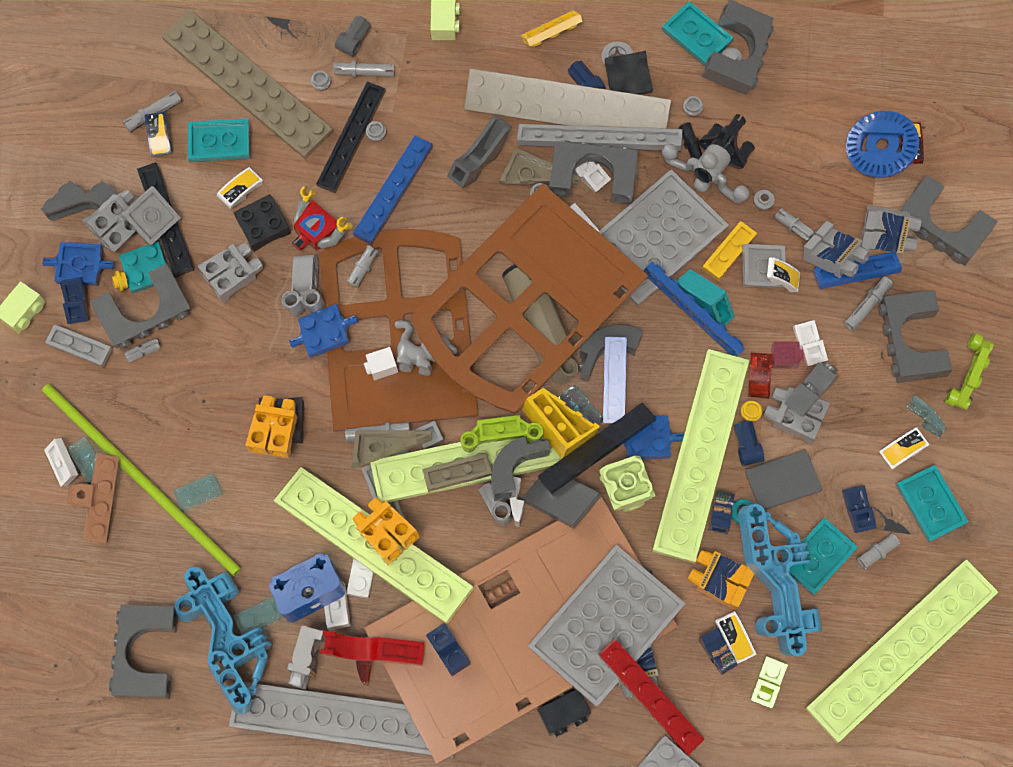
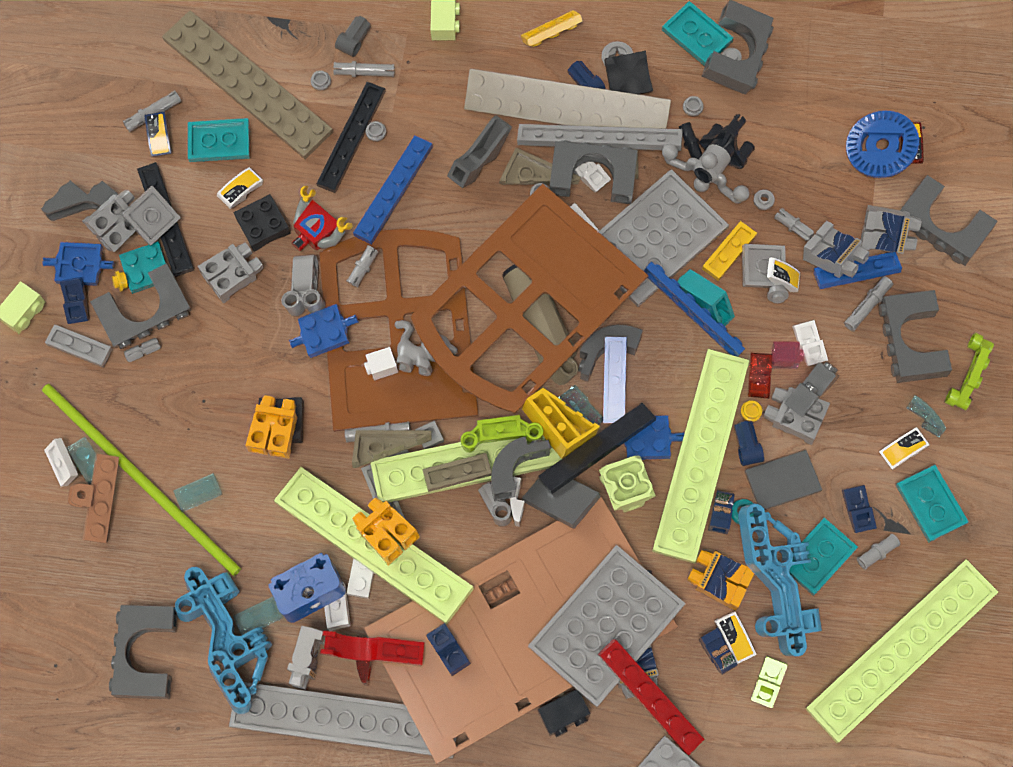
(777, 294): none -> light grey plate

